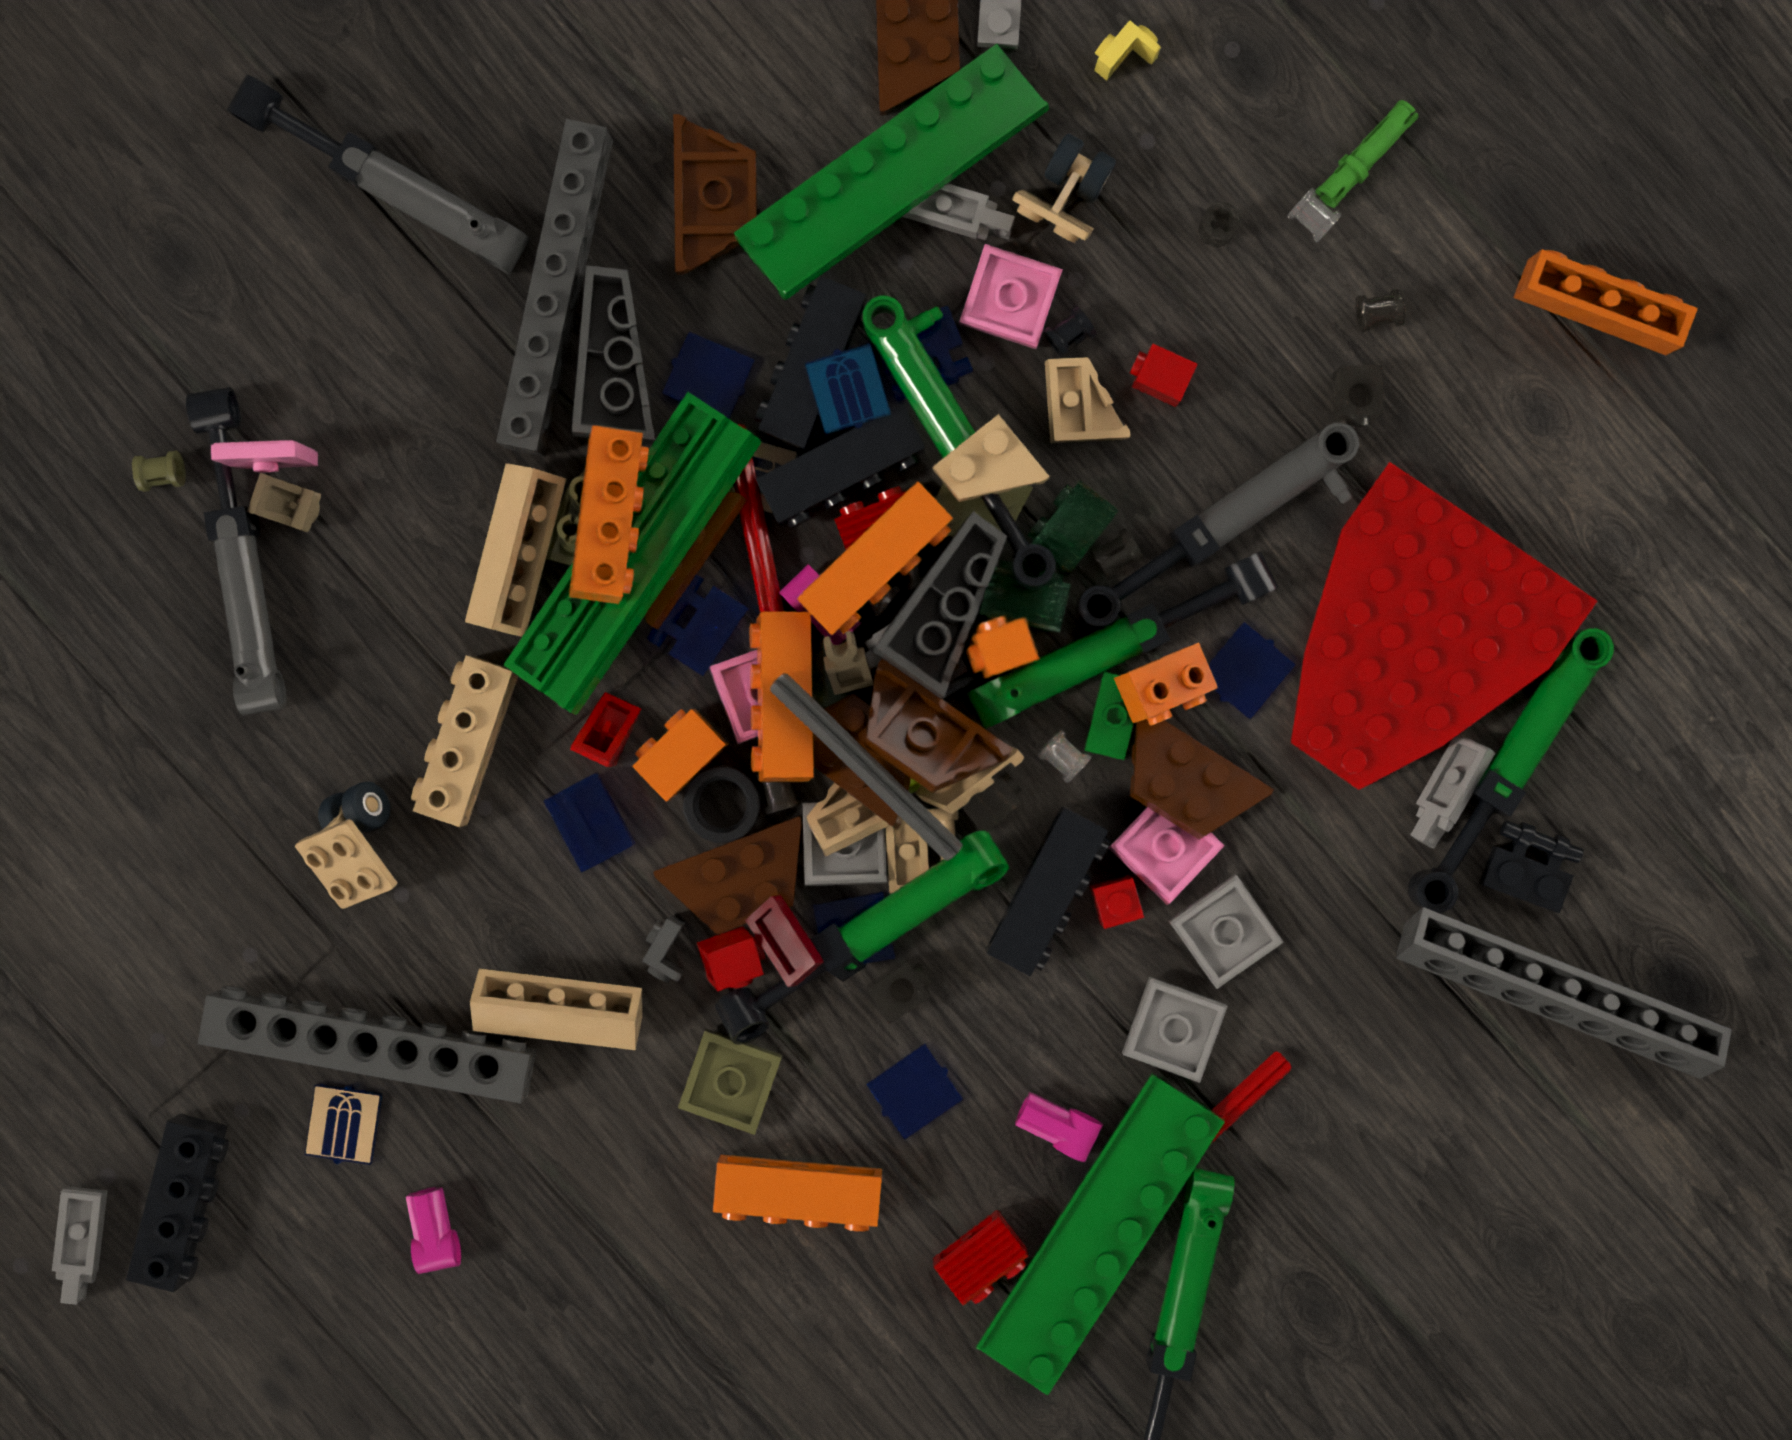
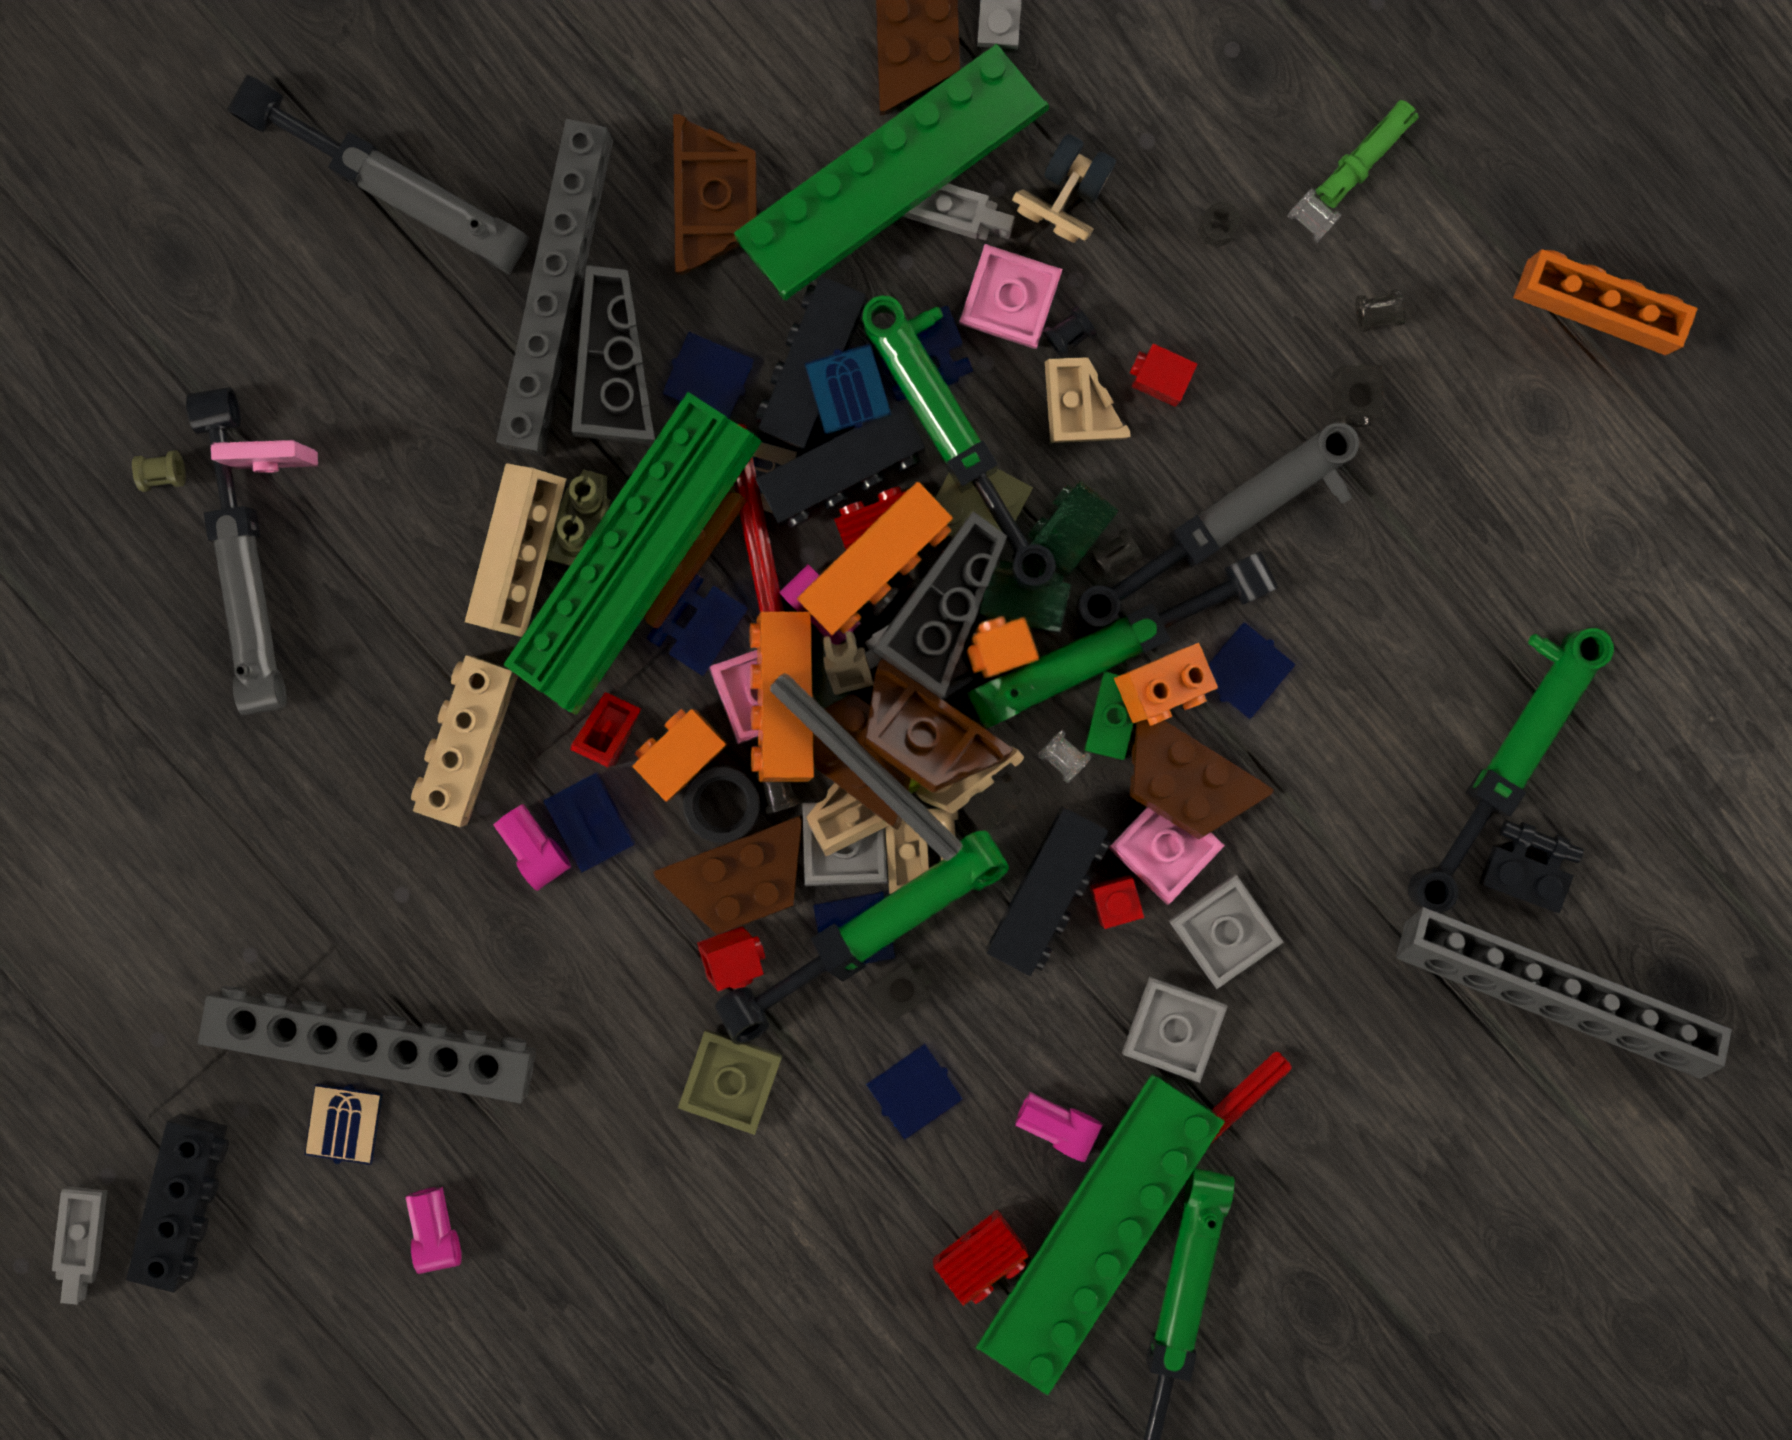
(284, 502): dark tan bracket -> none
(341, 853): tan plate -> none
(537, 855): none -> dark pink piece
(556, 1009): tan brick -> none
(607, 515): orange brick -> none
(662, 938): dark grey bracket -> none
(784, 940): dark red tile -> none
(797, 1192): orange brick -> none
(989, 463): tan wing -> none
(1116, 49): light yellow bracket -> none
(1421, 631): red wing -> none
(1450, 788): light grey hinge -> none

